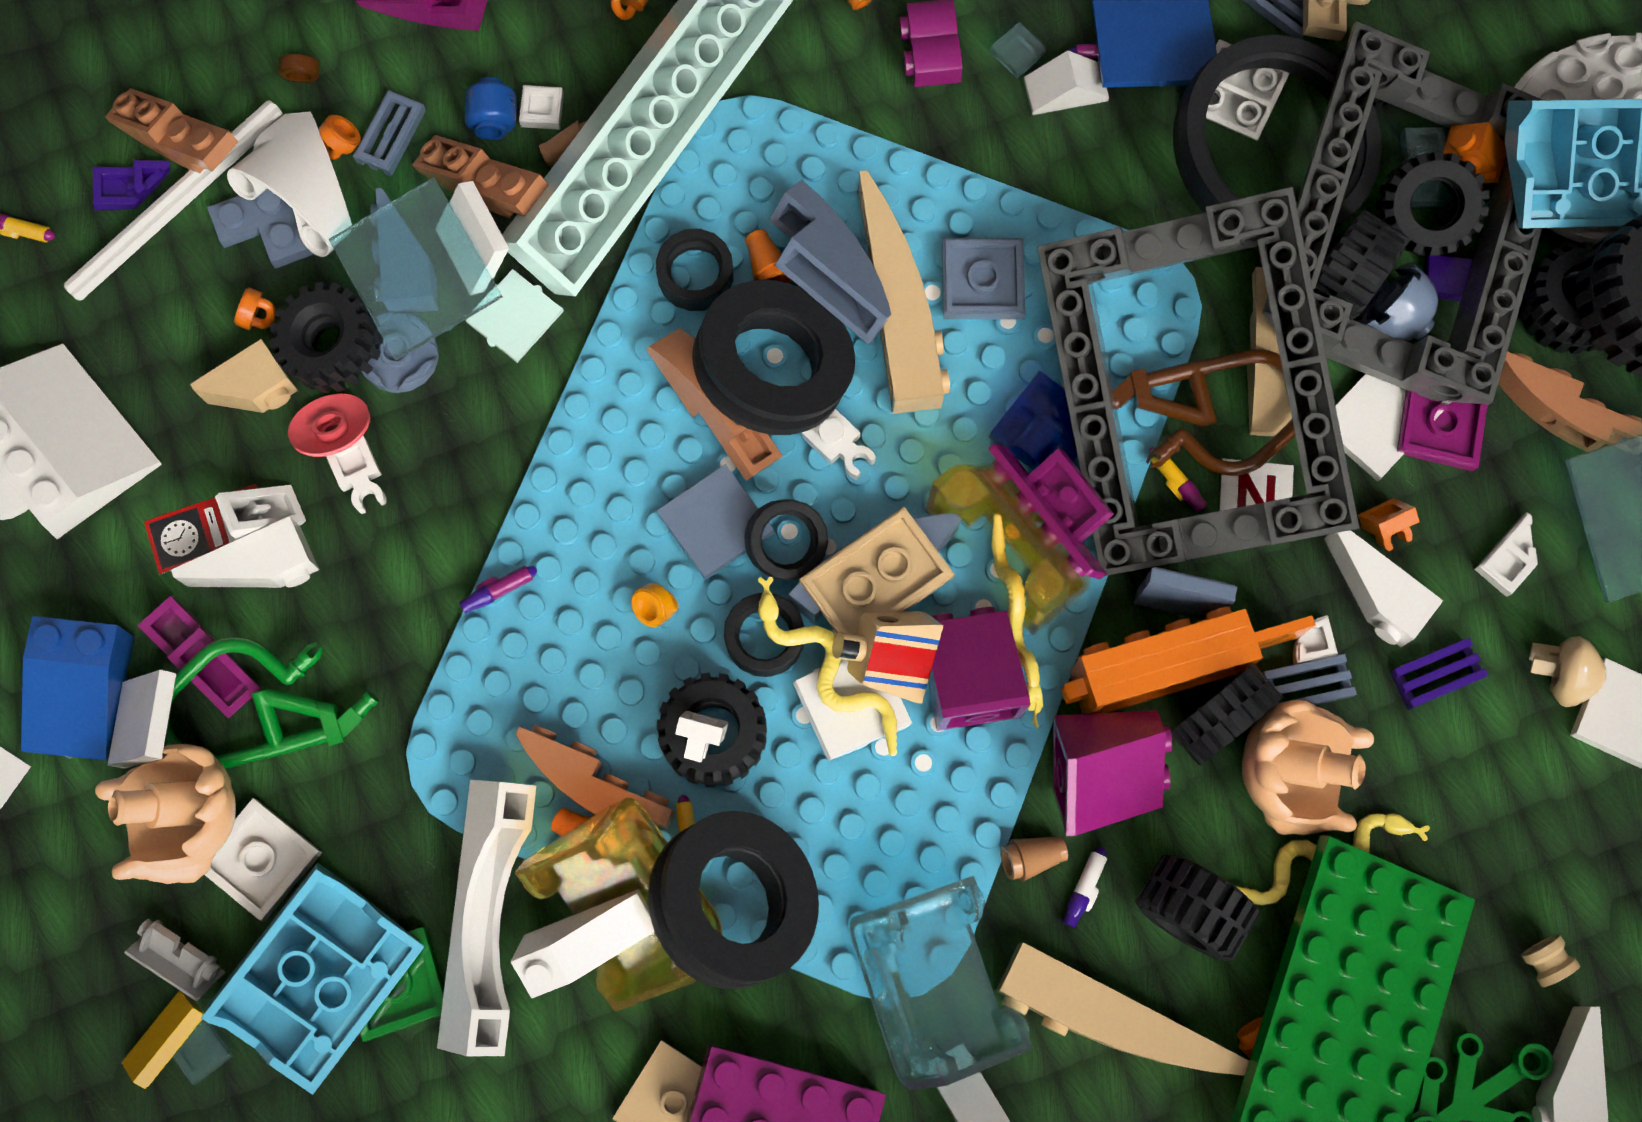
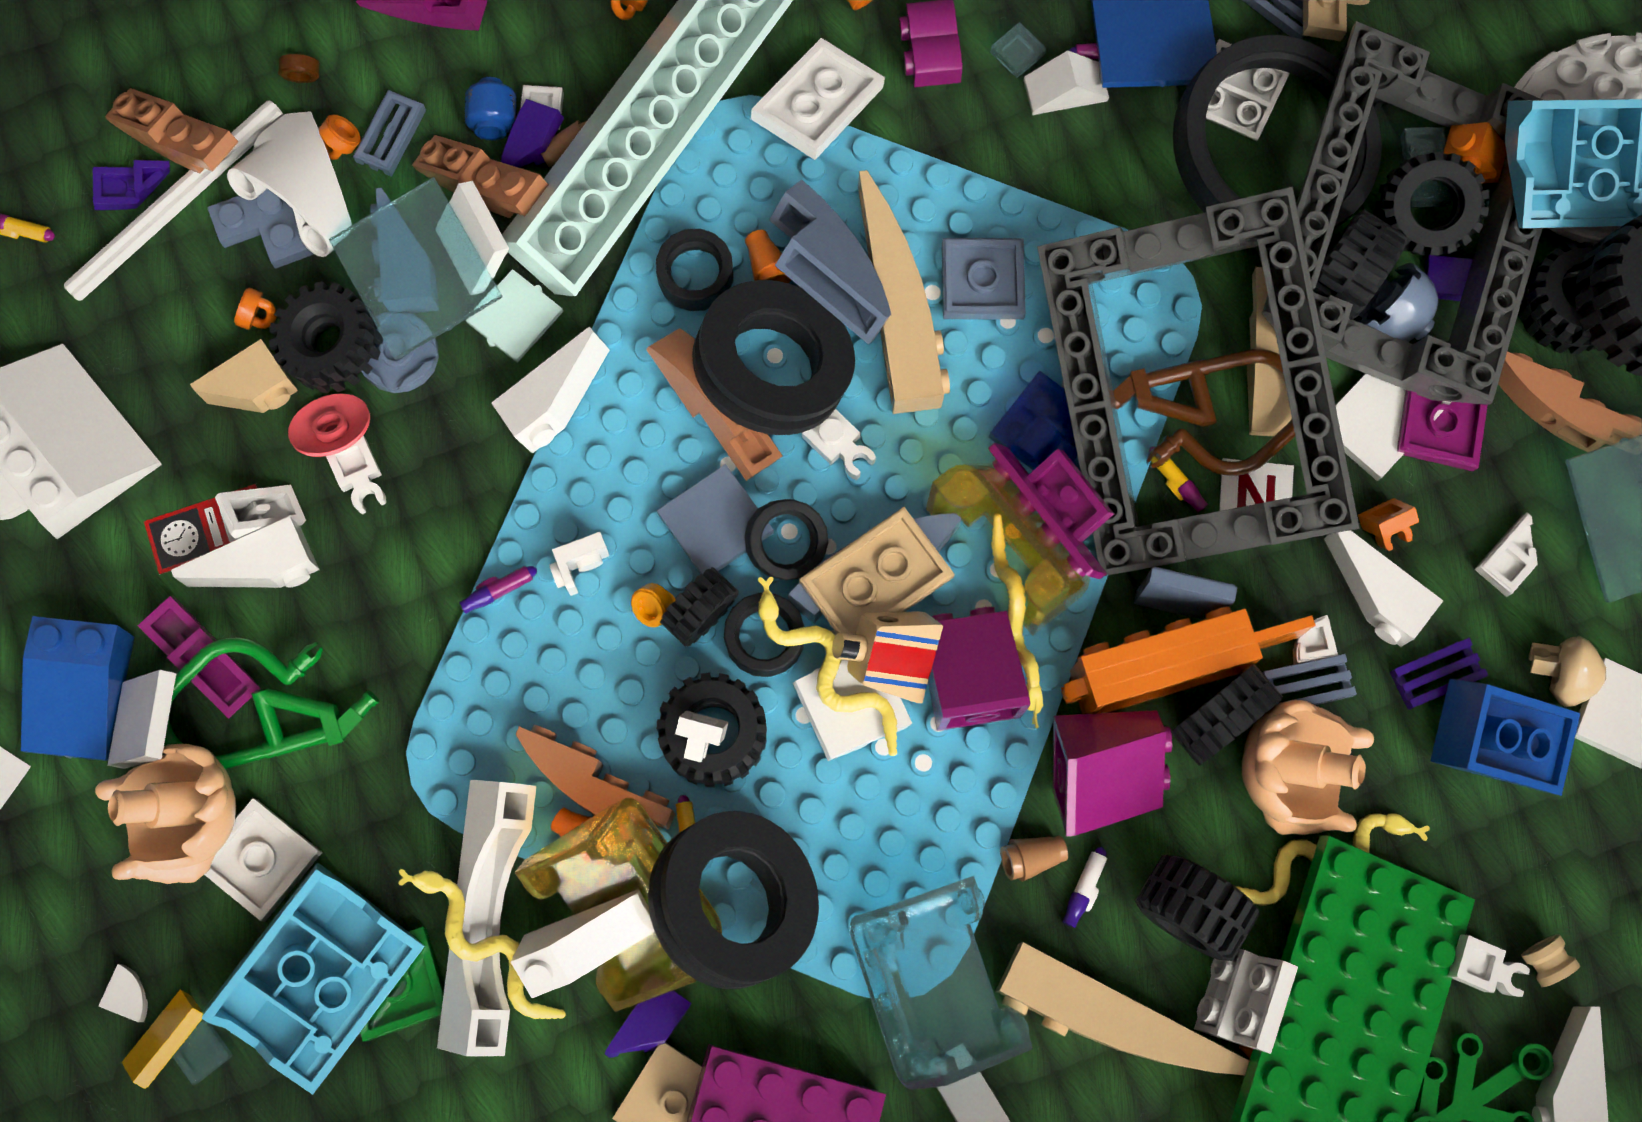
(125, 995): none -> white tile
(173, 961): light grey hinge -> none
(433, 882): none -> light yellow animal
(531, 134): none -> dark purple slope
(549, 395): none -> white slope
(580, 554): none -> white bracket
(649, 1024): none -> dark purple slope
(699, 607): none -> black tyre
(817, 98): none -> white plate
(1246, 1000): none -> white slope
(1483, 967): none -> white plate
(1505, 736): none -> blue slope

